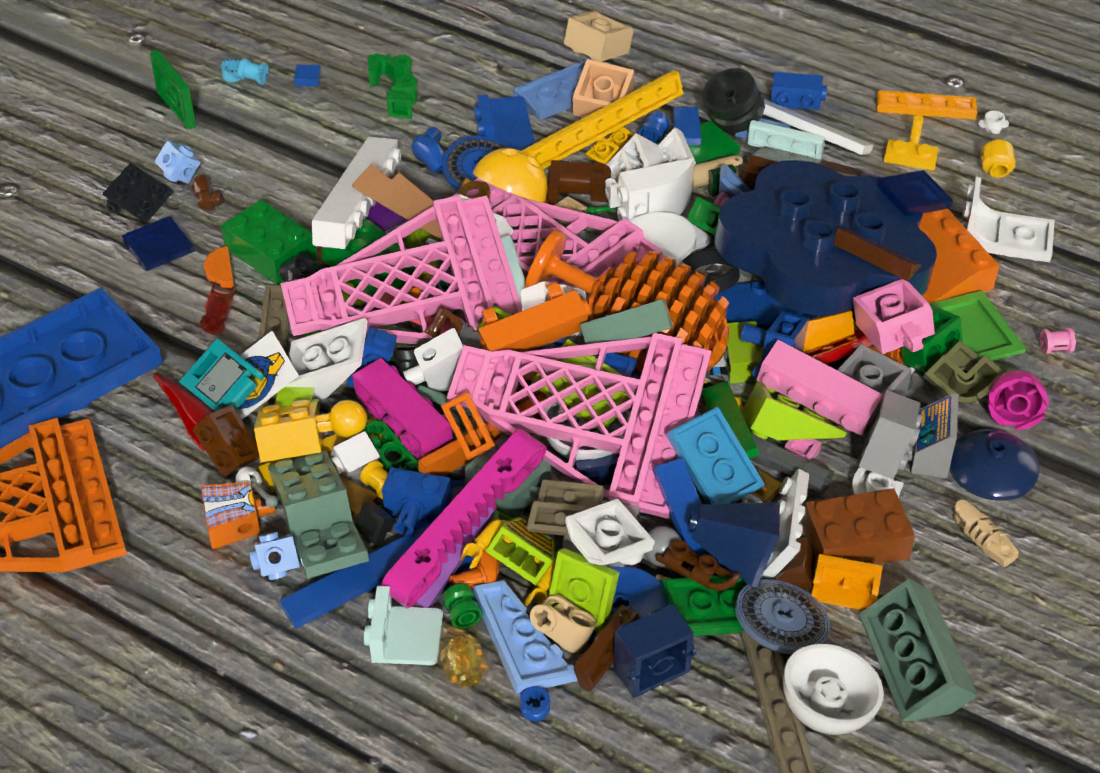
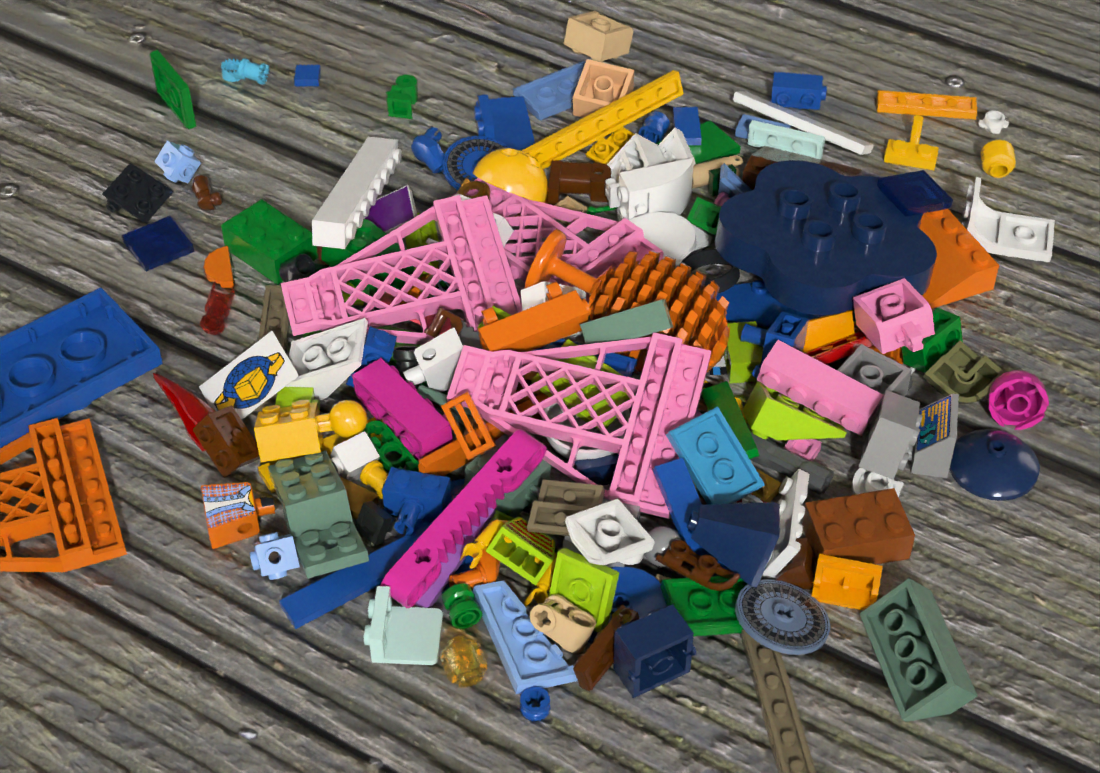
(221, 377): teal container -> none
(256, 482): hinge -> none
(388, 66): green leg -> none
(397, 195): medium nougat wedge -> none
(514, 264): light aqua tile -> none
(733, 100): pearl dark grey wheel -> none
(832, 689): white piece -> none
(876, 253): reddish brown slope -> none
(982, 326): bright green piece -> none
(985, 533): tan hinge -> none
(1057, 340): bright pink bush -> none

